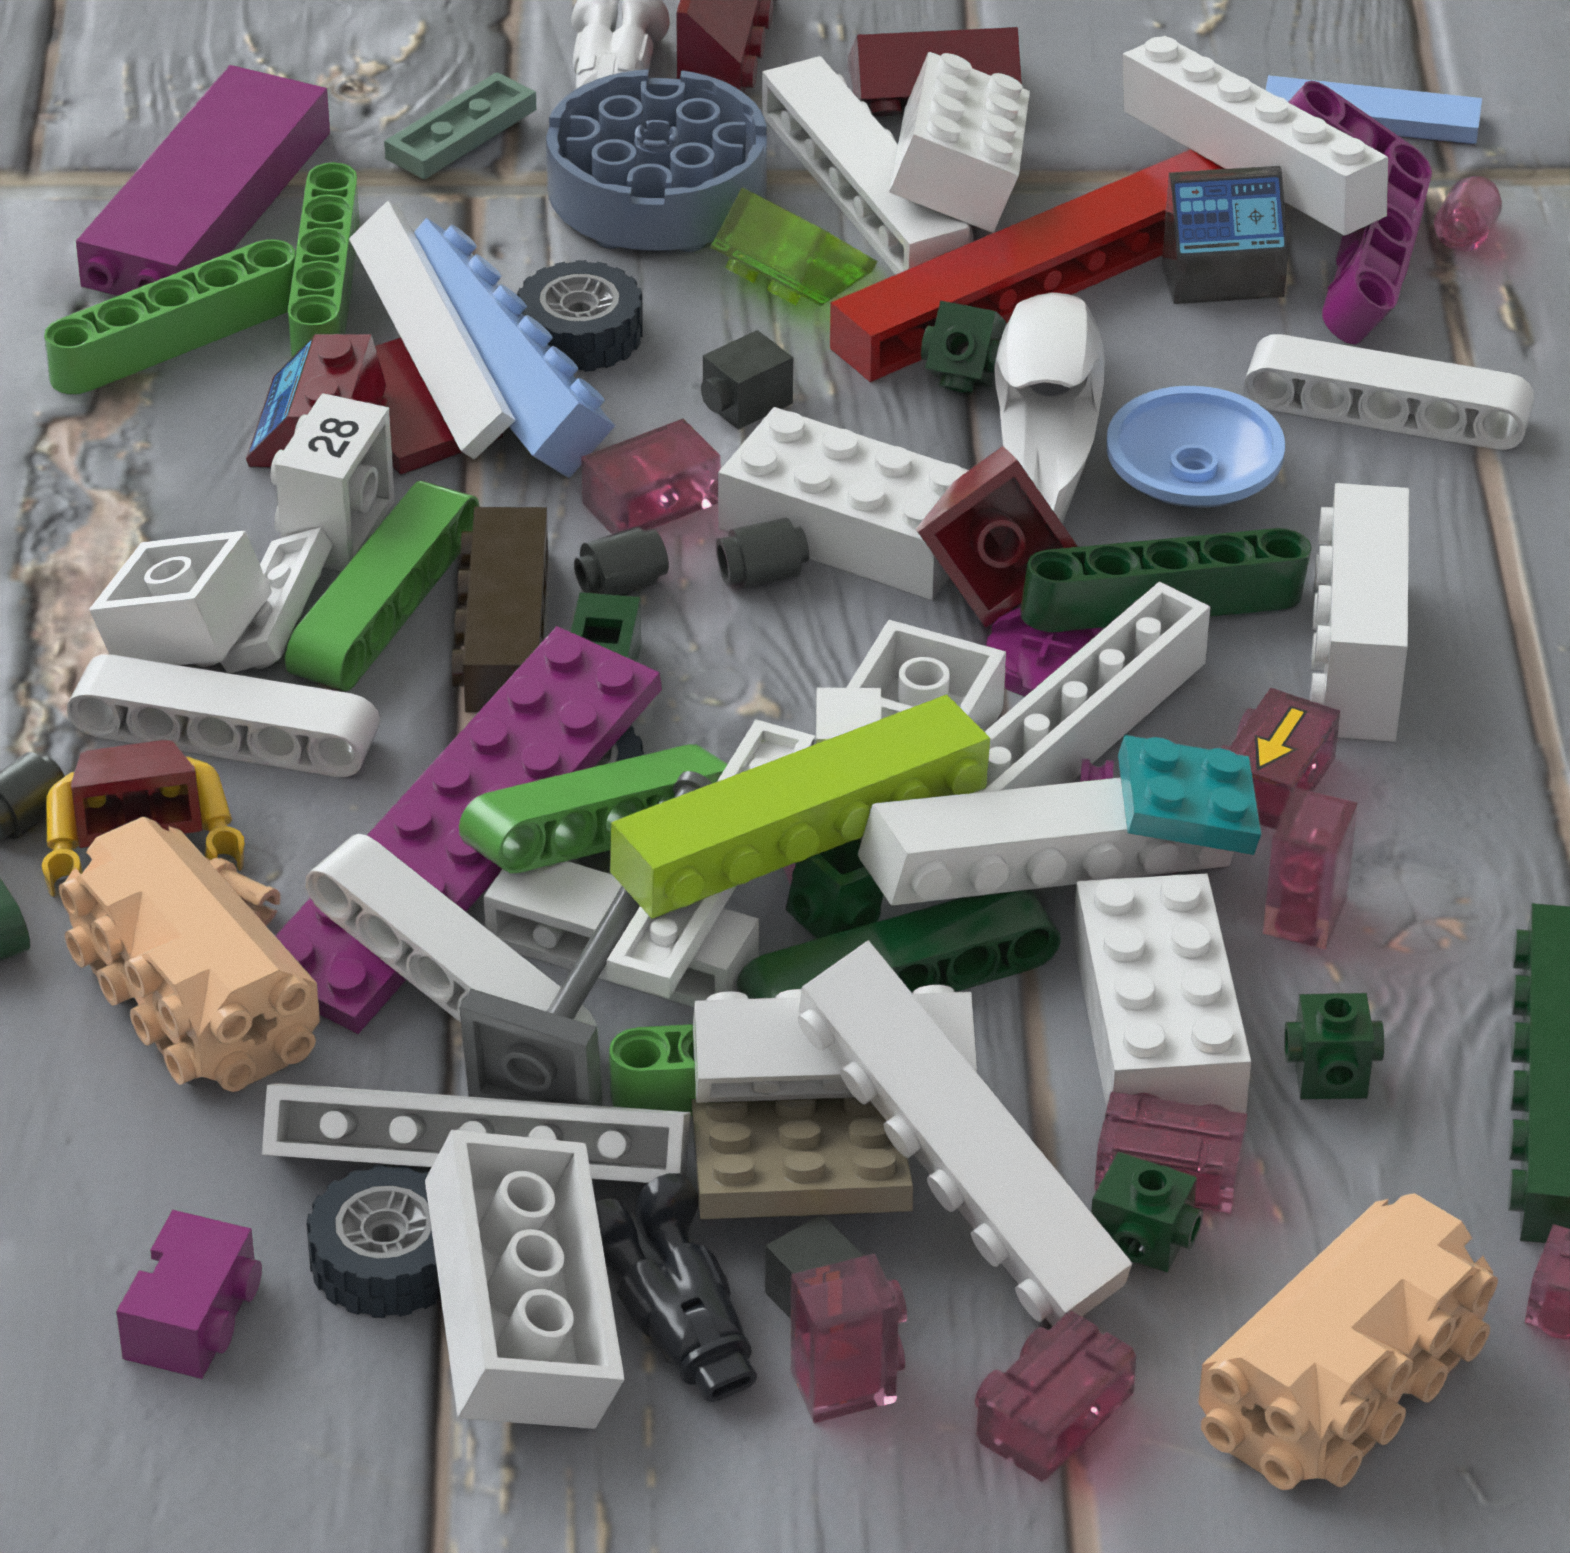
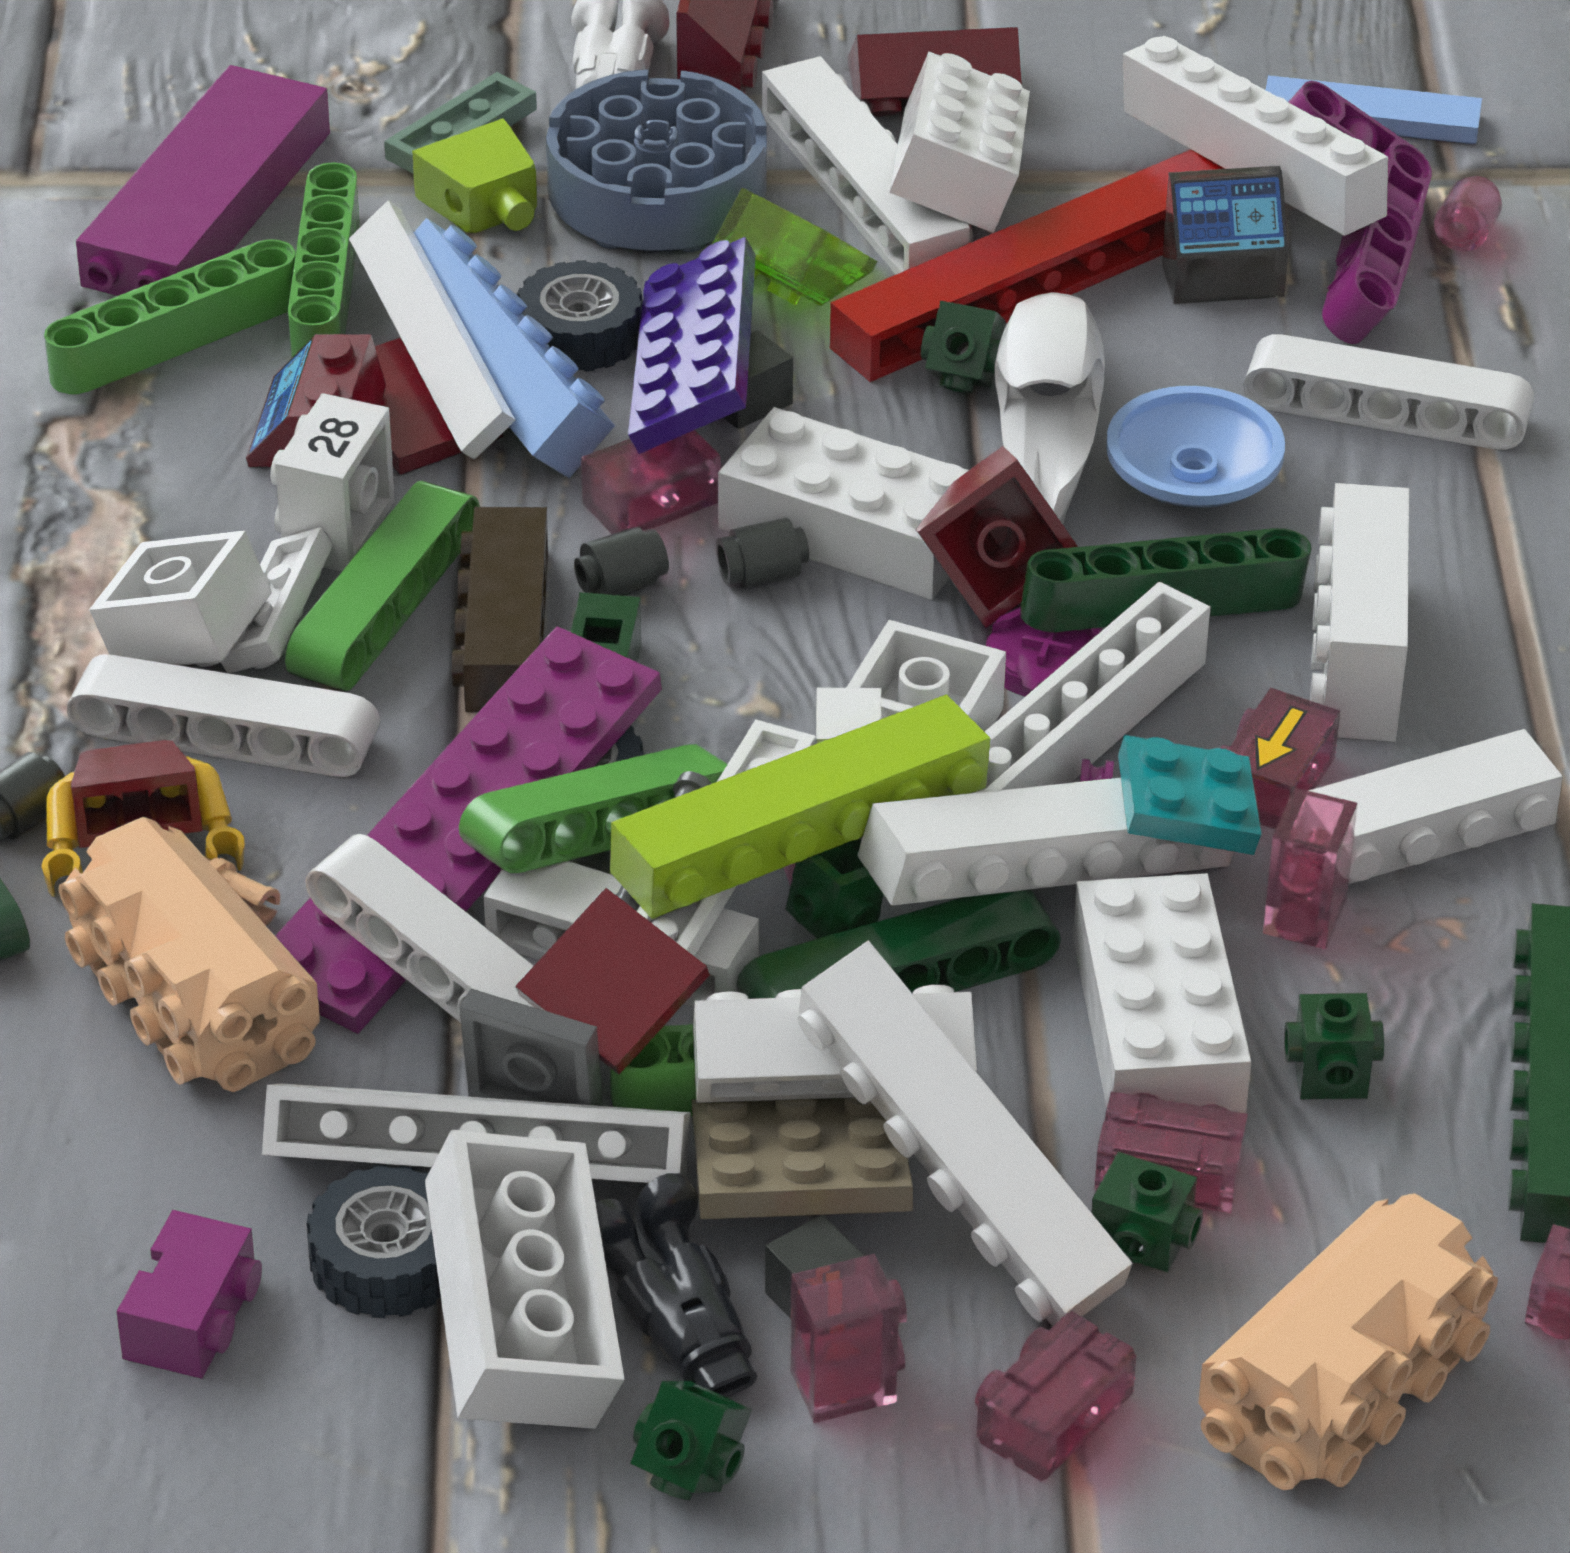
(478, 178): none -> lime torso
(616, 976): none -> dark red tile
(690, 1439): none -> dark green brick
(693, 344): none -> dark purple plate
(1448, 803): none -> white brick

